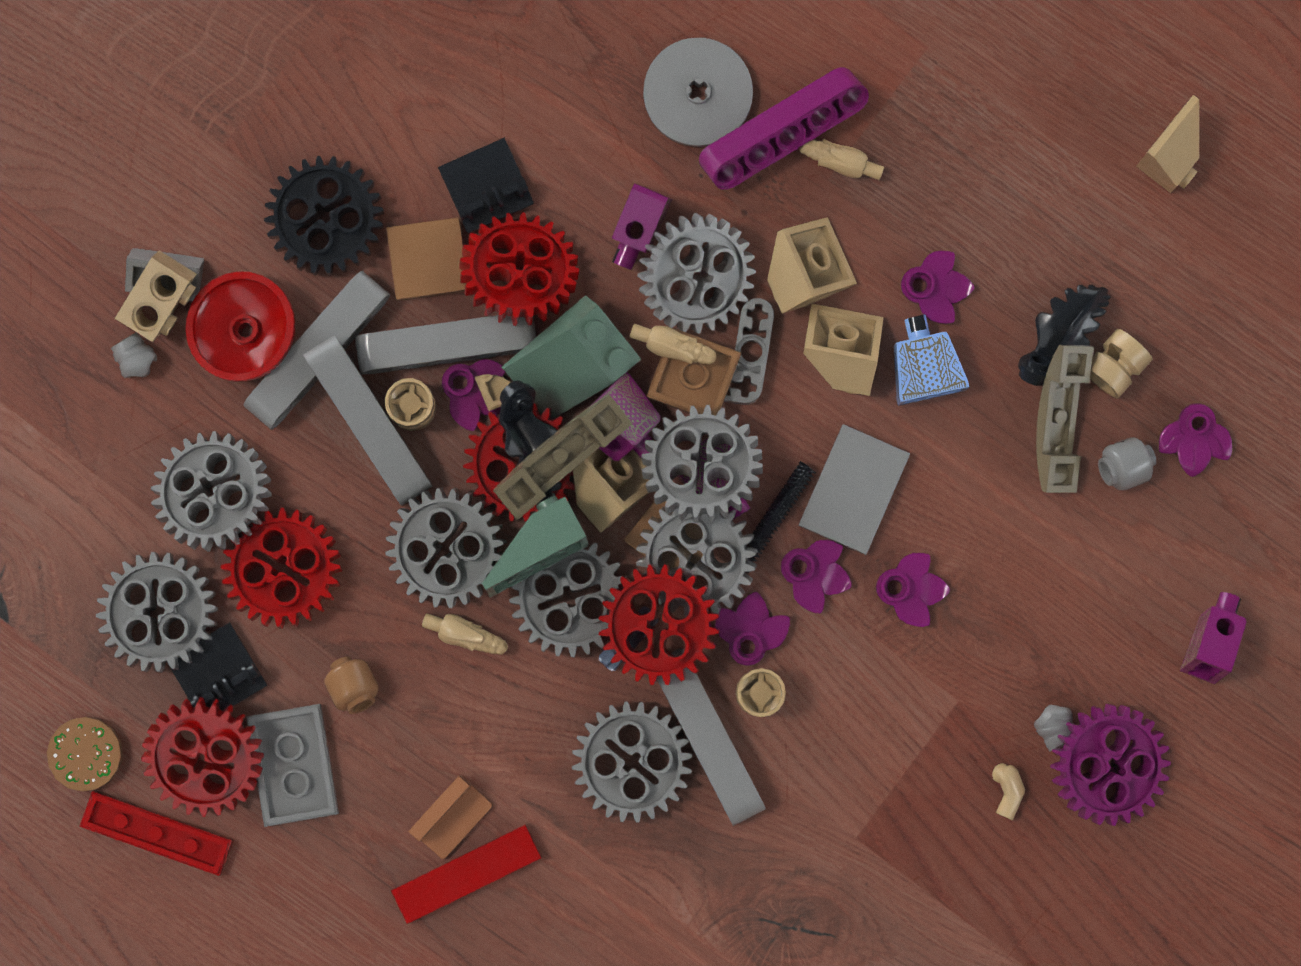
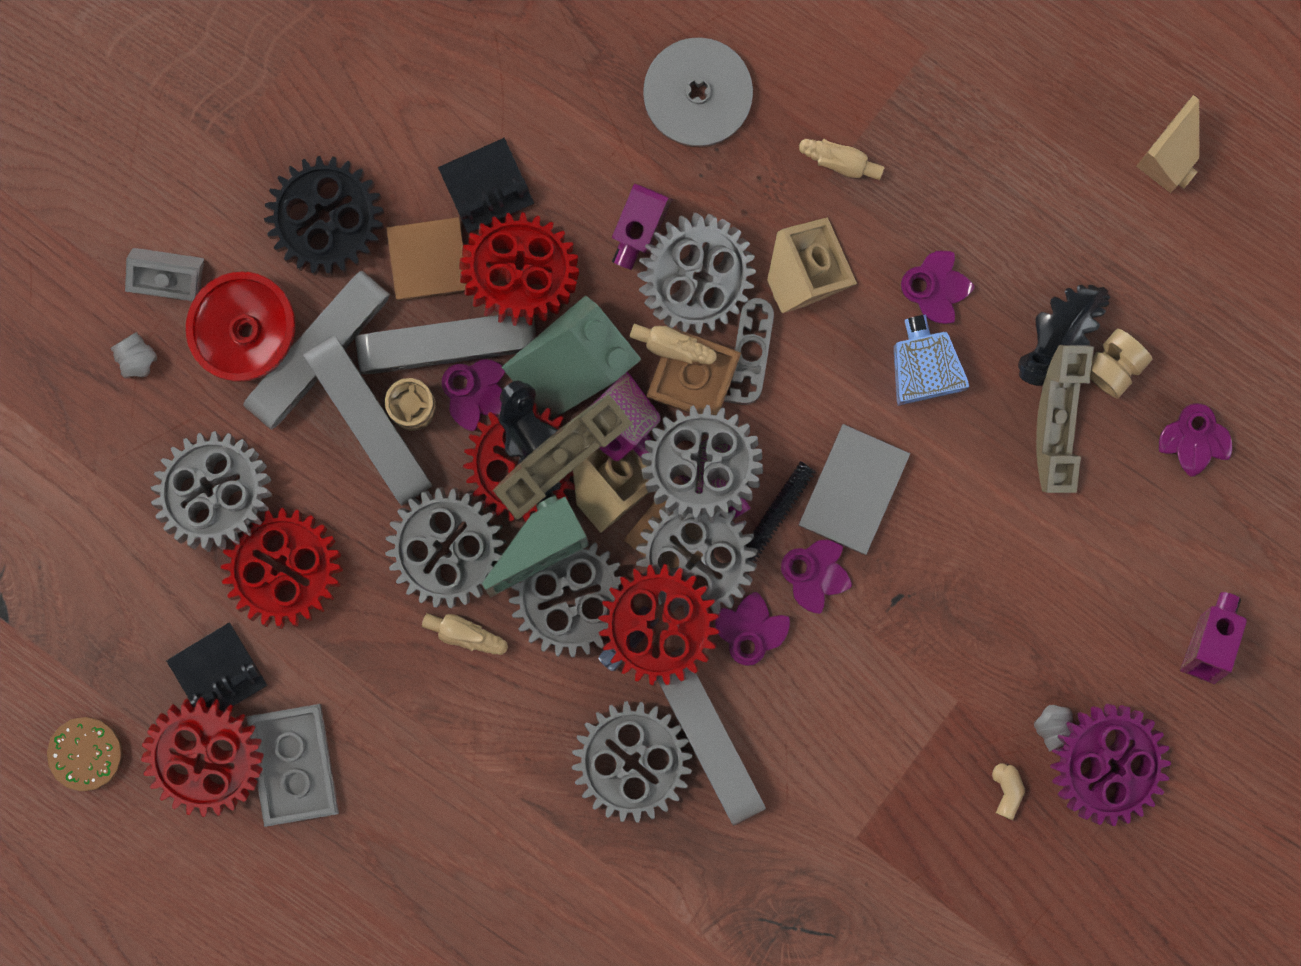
(150, 292): tan brick -> none
(156, 833): red tile -> none
(190, 609): light grey gear -> none
(351, 685): medium nougat head -> none
(451, 817): nougat panel -> none
(466, 874): red tile -> none
(491, 388): tan tile -> none
(760, 692): tan wheel -> none
(783, 128): magenta beam -> none
(844, 347): tan slope -> none
(917, 589): magenta plate -> none
(1127, 463): light grey head -> none

